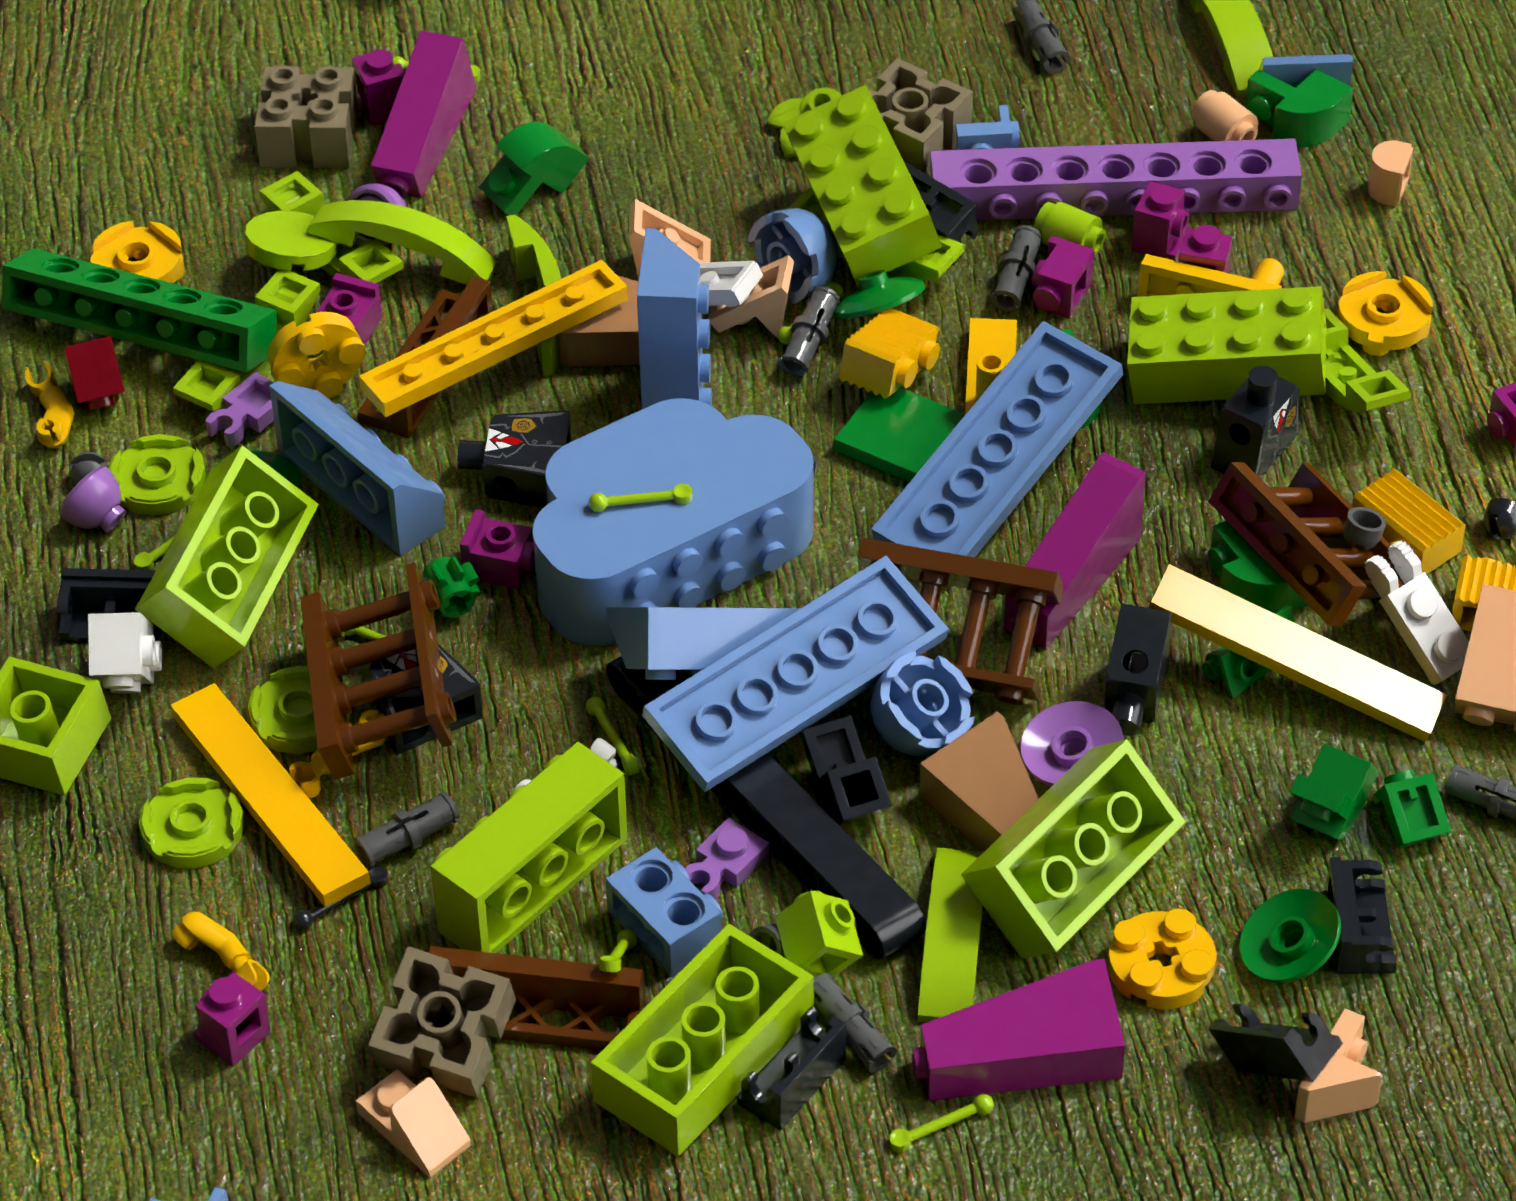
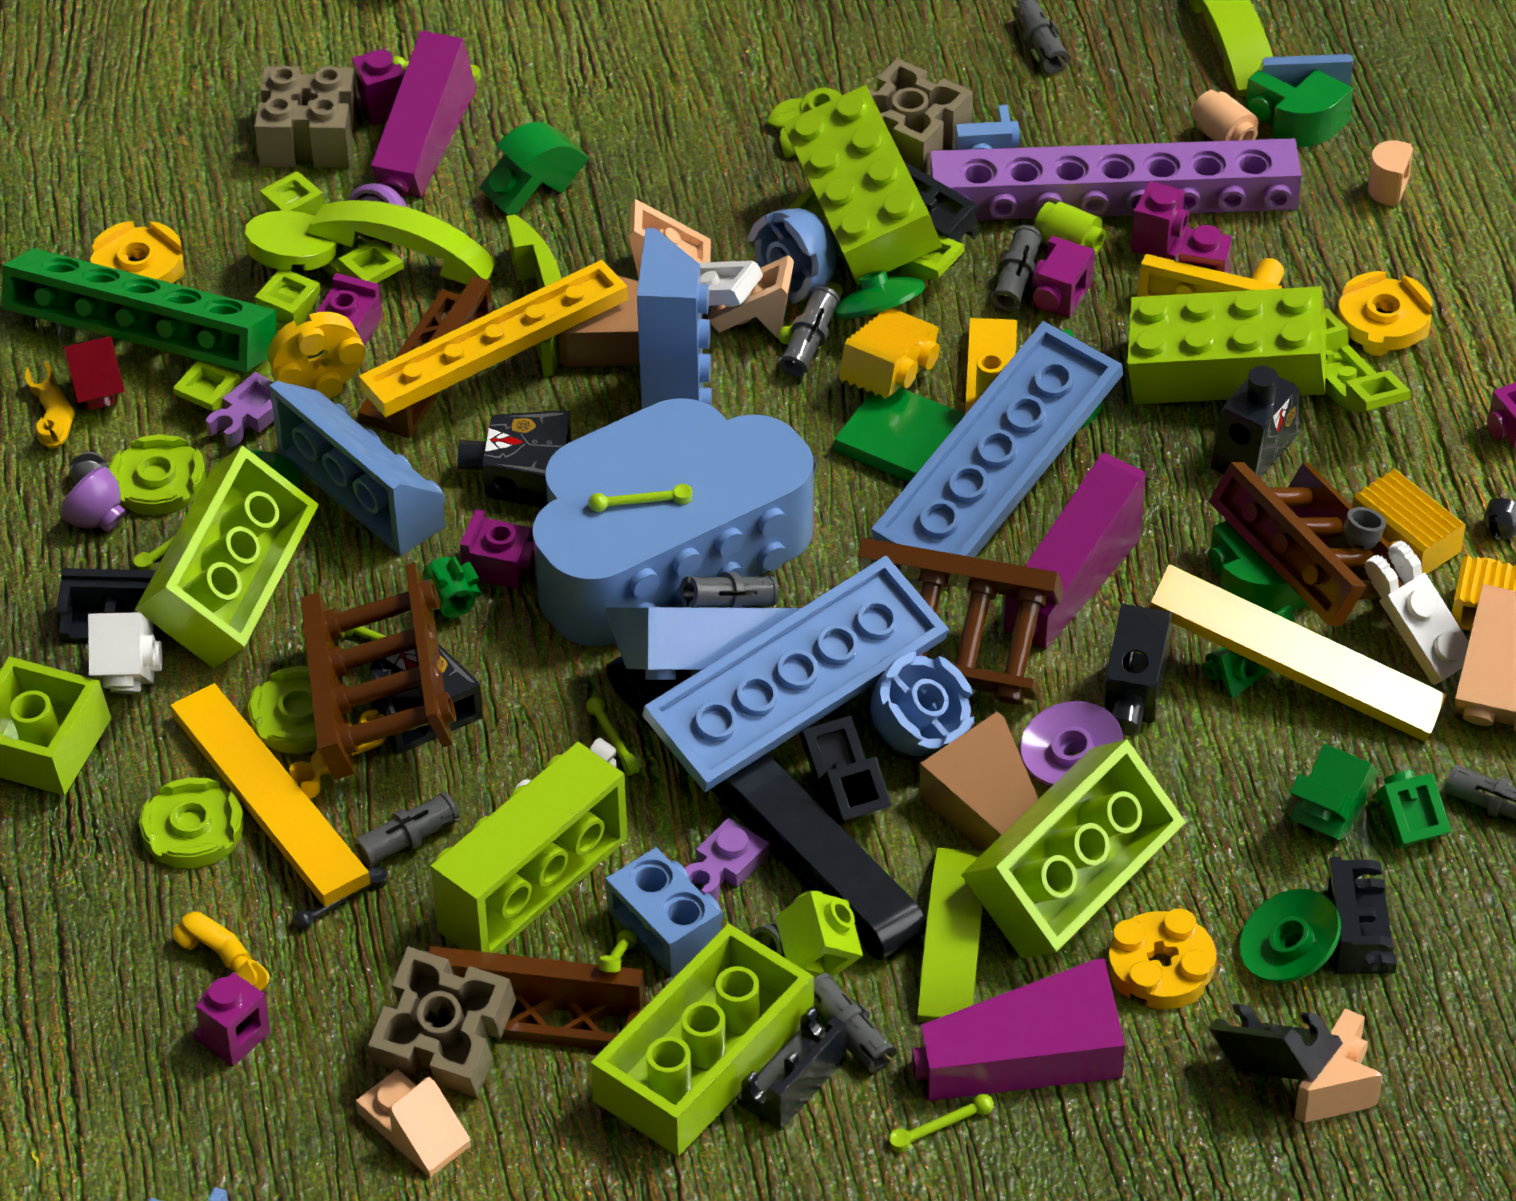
(706, 591): none -> dark grey pin

